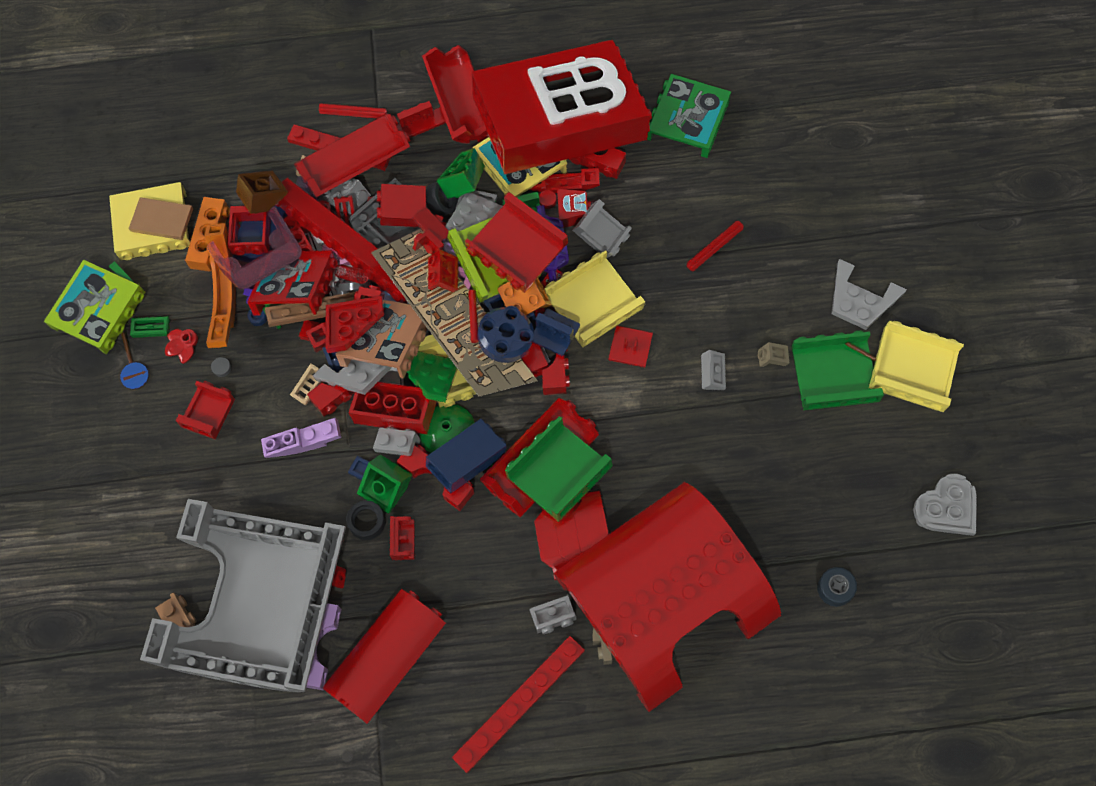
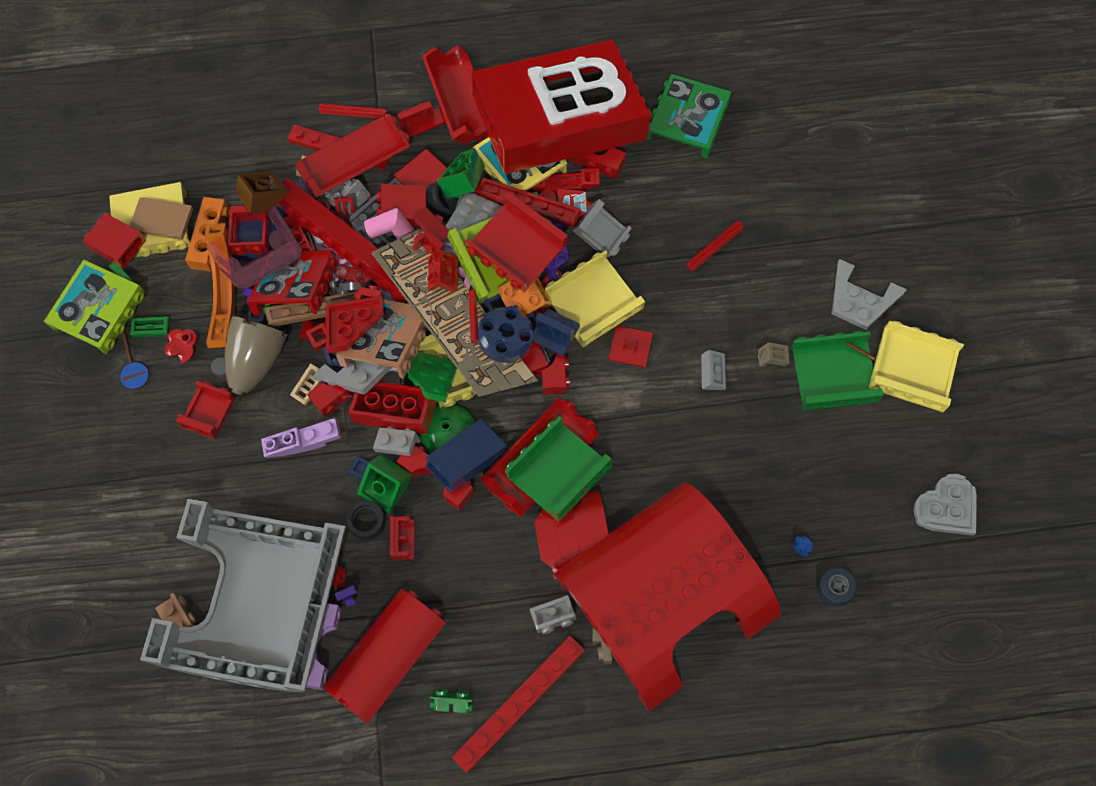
(114, 240): none -> red brick
(250, 353): none -> dark tan cylinder
(347, 594): none -> dark purple tile
(390, 221): none -> bright pink brick
(421, 170): none -> red brick
(443, 699): none -> green hinge
(545, 207): none -> red tile
(802, 545): none -> blue plate

